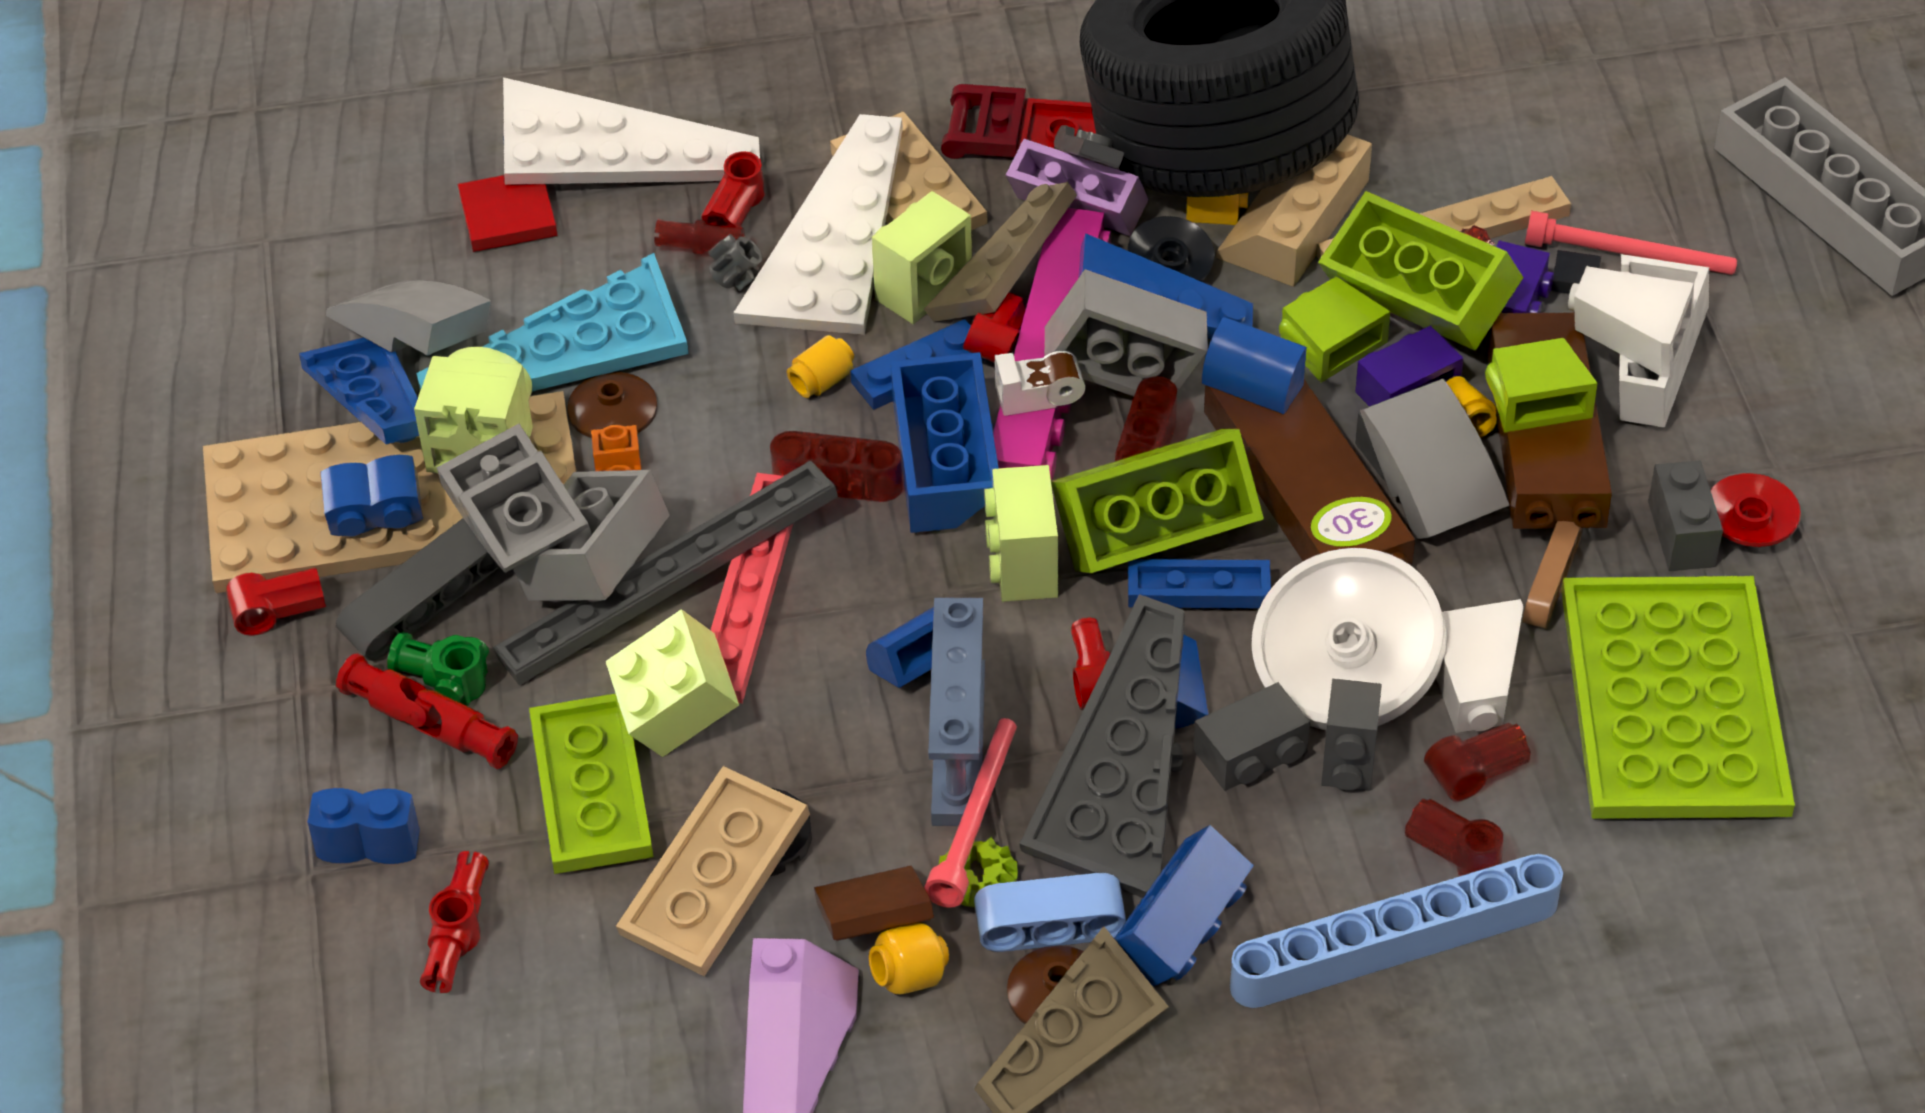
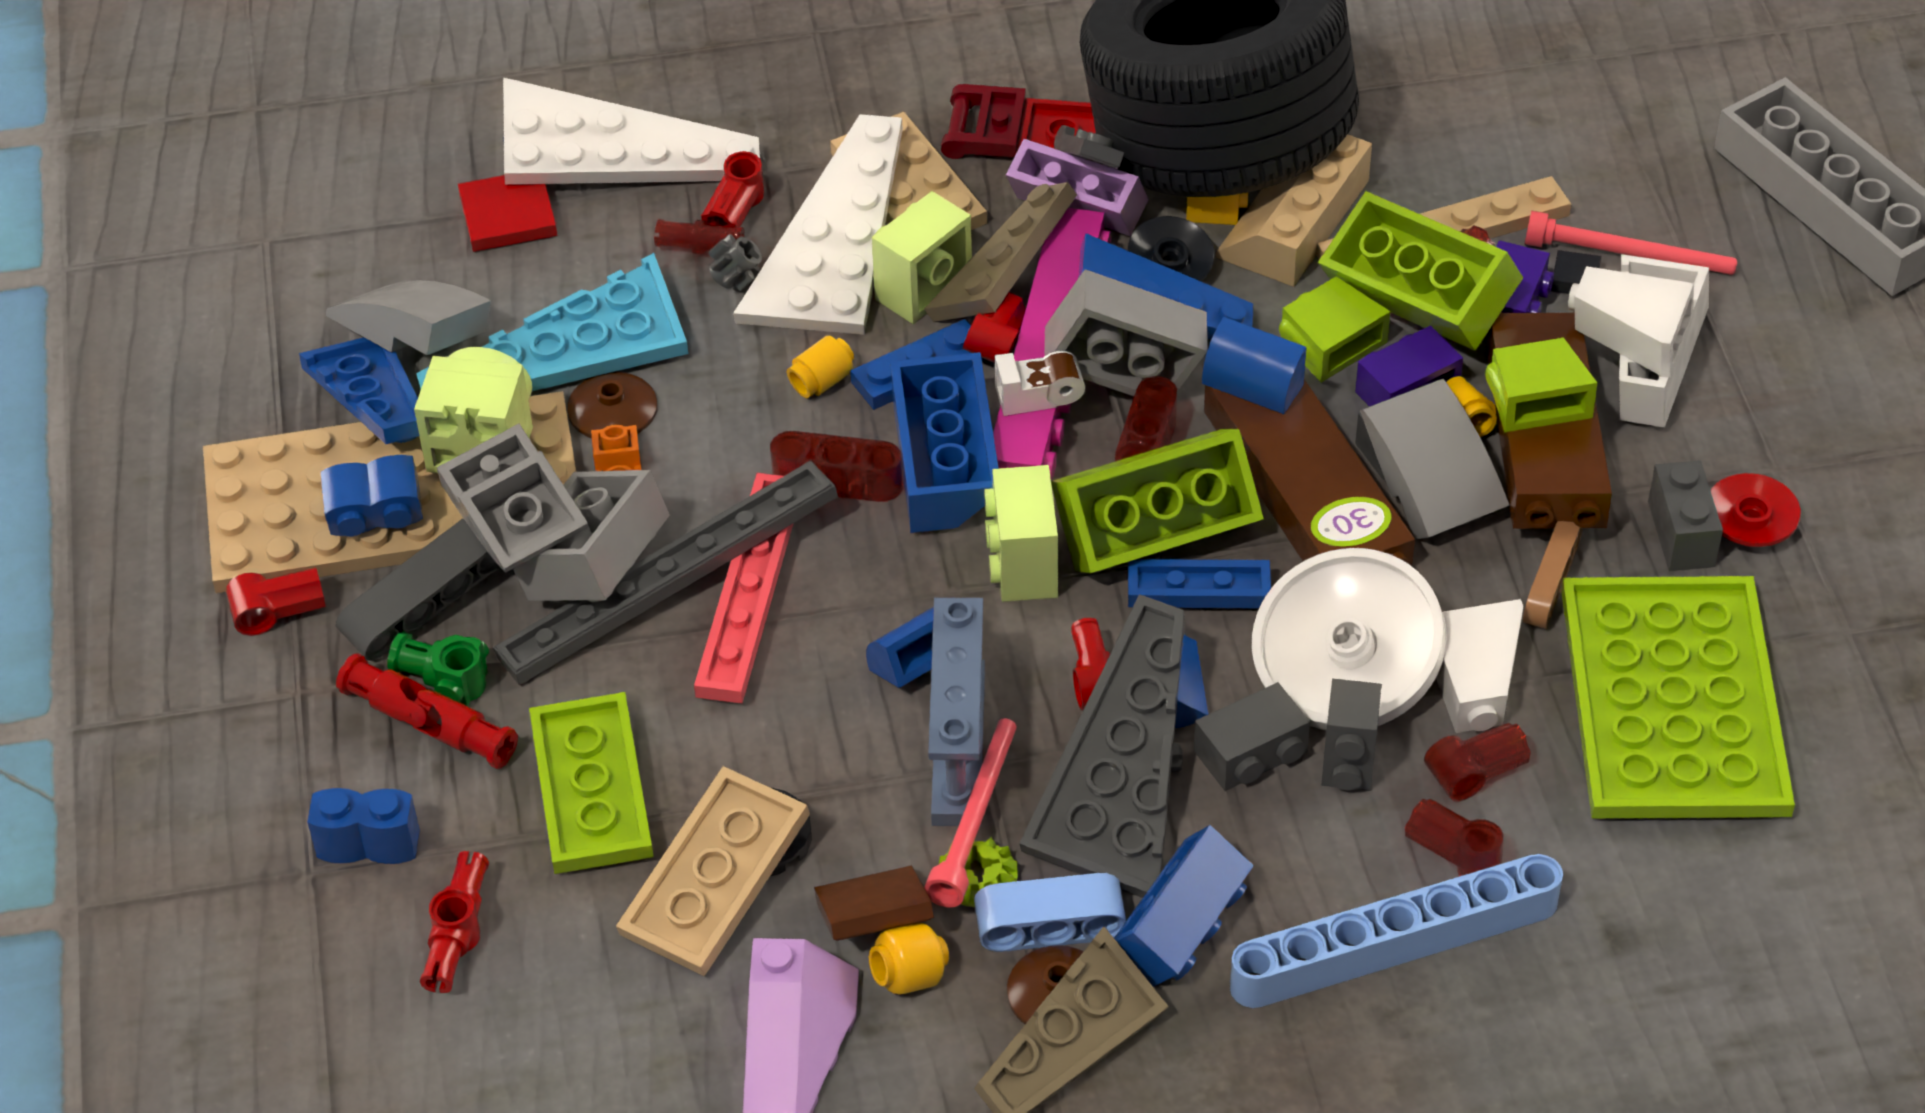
(671, 683): yellowish green brick -> none

